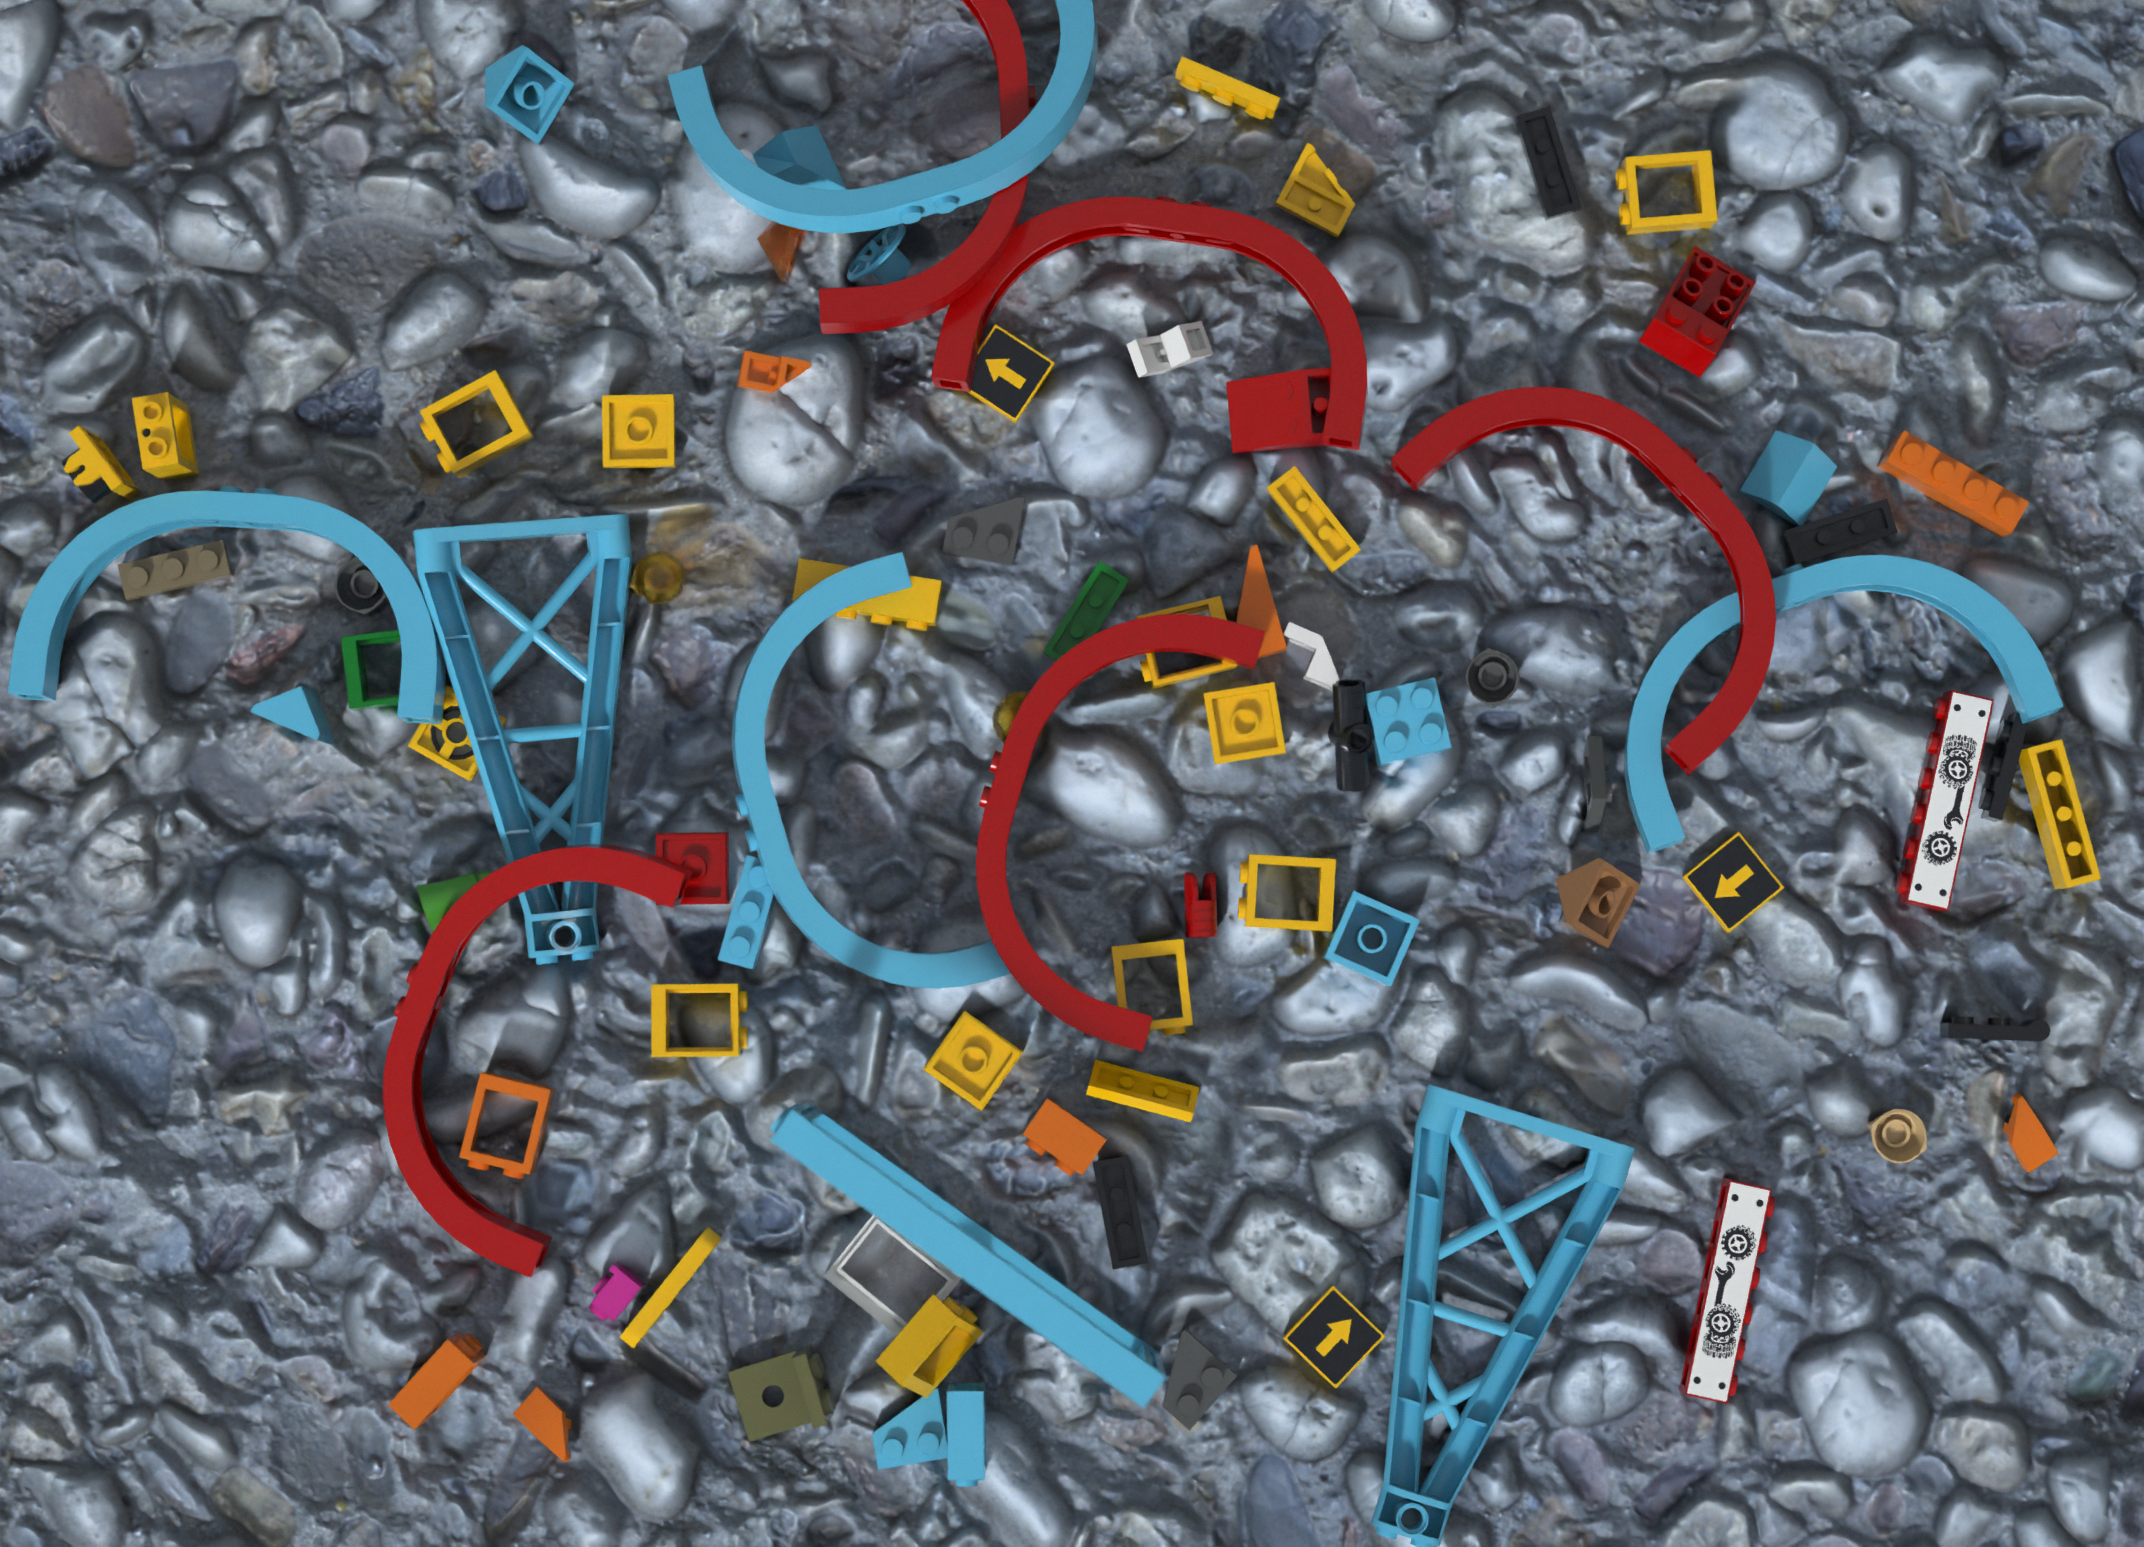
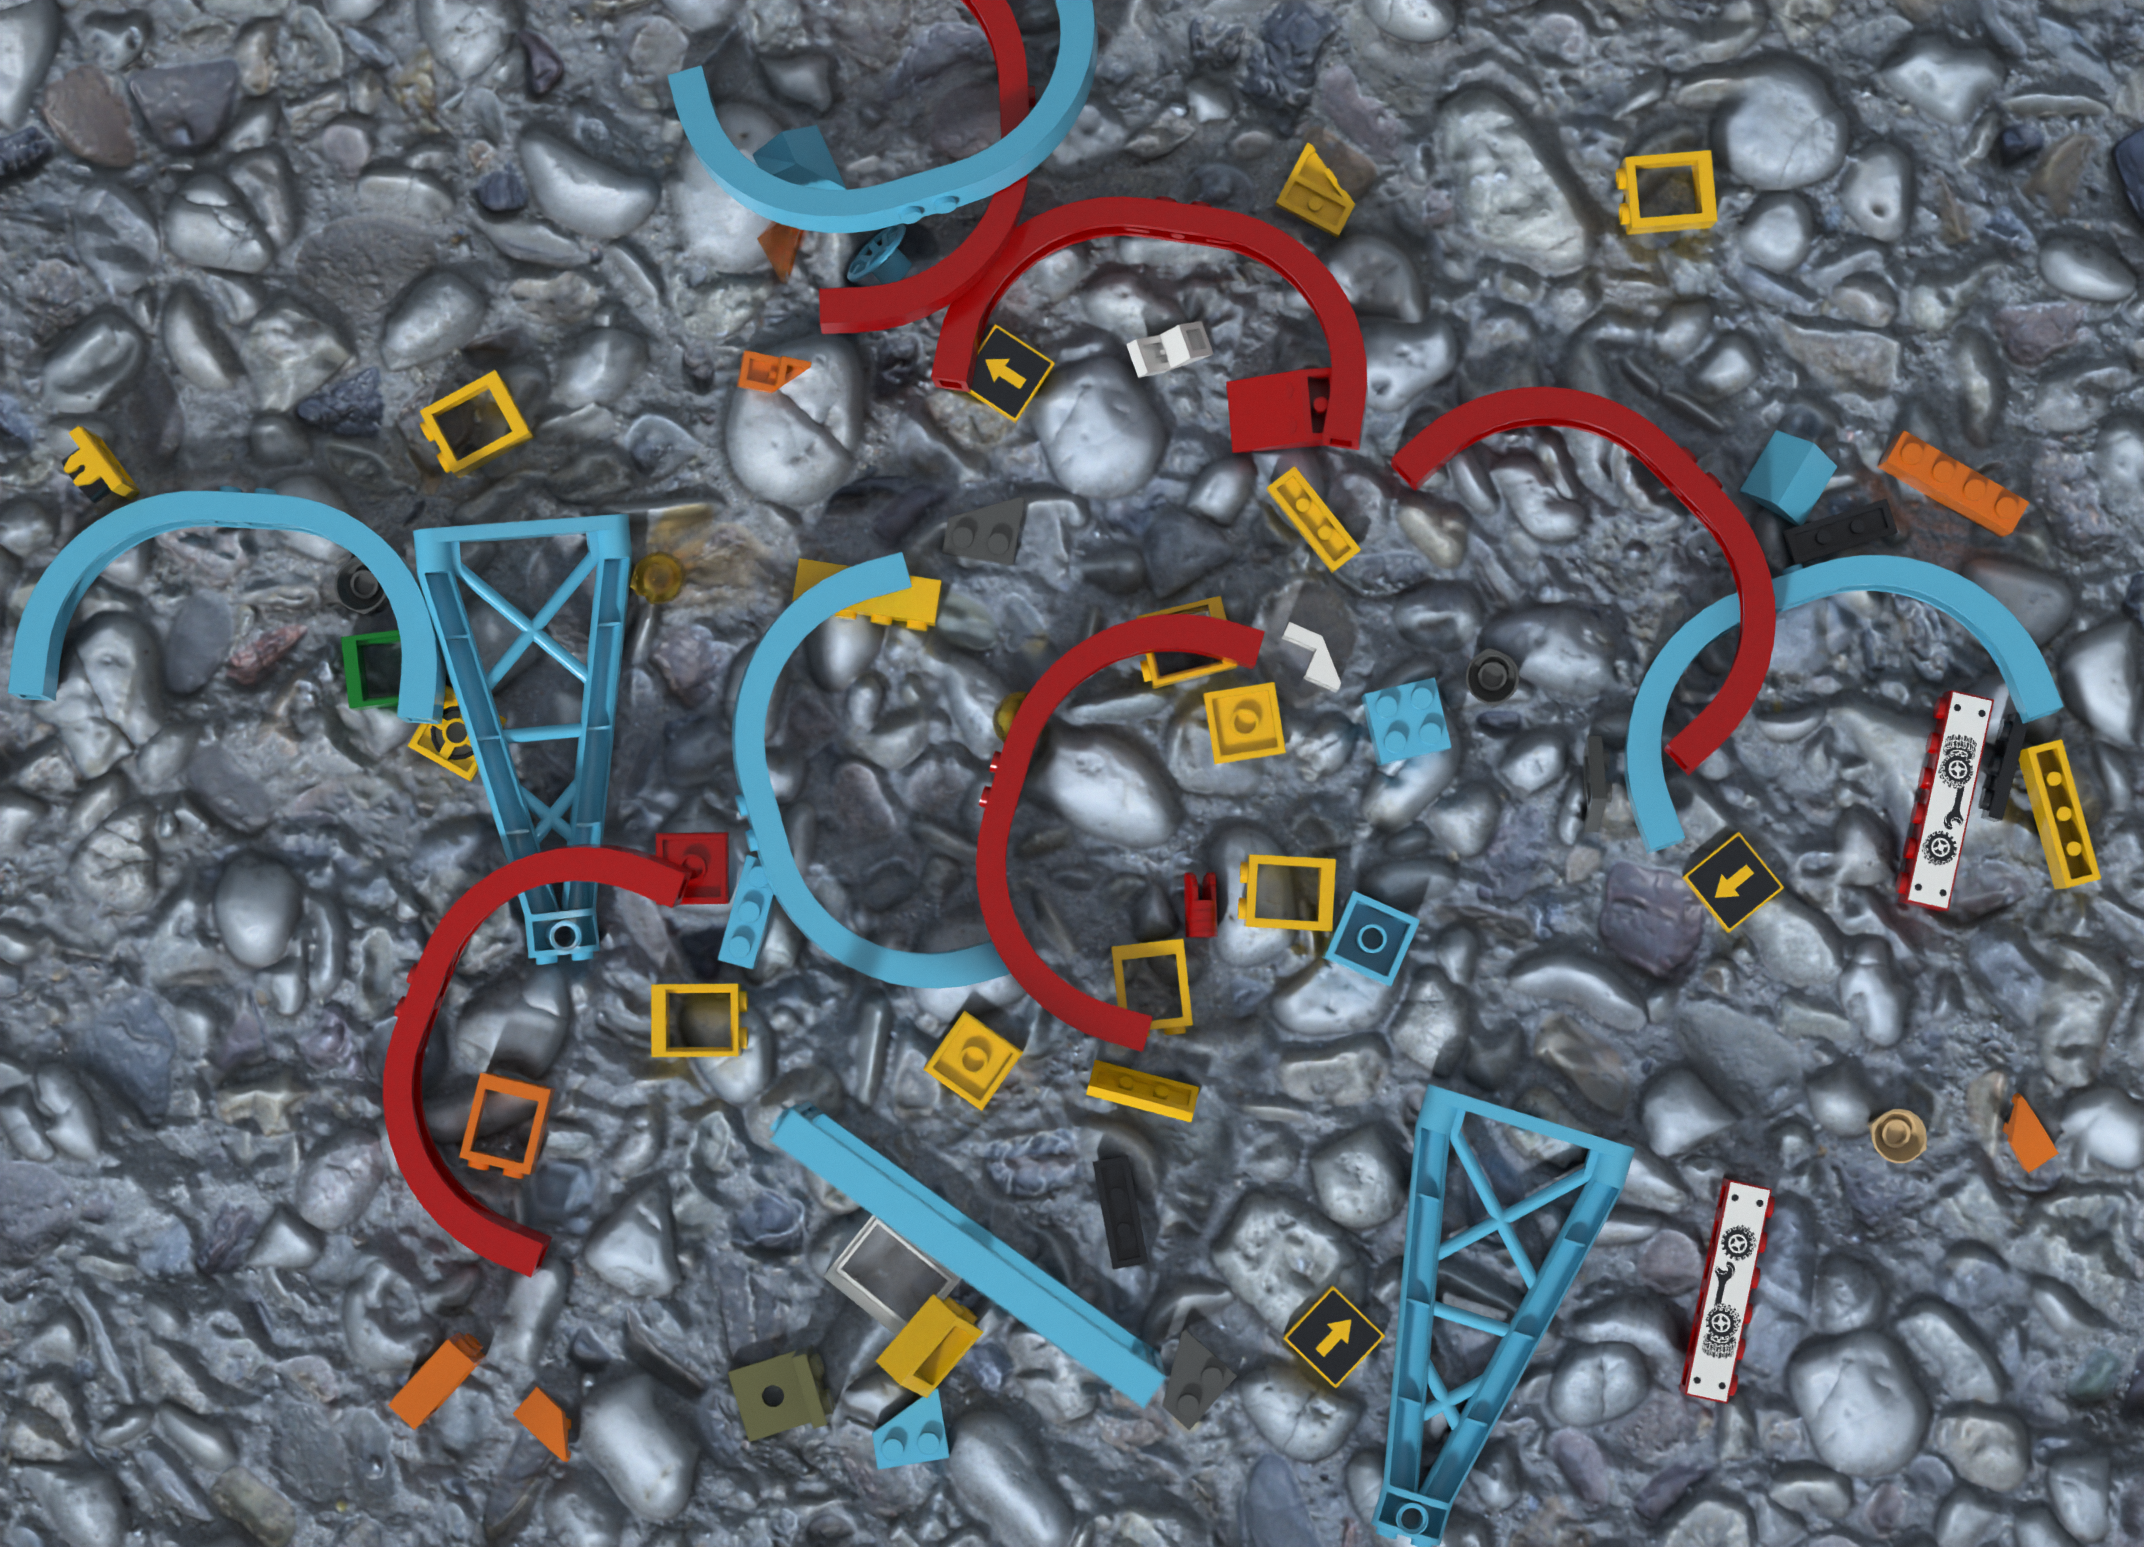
(170, 447): yellow window -> none
(175, 570): dark tan plate -> none
(298, 711): medium azure slope -> none
(441, 896): bright green plant -> none
(525, 91): medium azure slope -> none
(614, 1292): dark pink brick -> none
(638, 431): yellow plate -> none
(670, 1287): yellow beam -> none
(966, 1433): medium azure window -> none
(1063, 1137): orange brick -> none
(1088, 610): green plate -> none
(1226, 89): yellow plate -> none
(1257, 606): orange slope -> none
(1350, 717): black piece -> none
(1547, 163): black plate -> none
(1595, 900): medium nougat slope -> none
(1697, 312): red slope -> none
(1995, 1029): black plate -> none

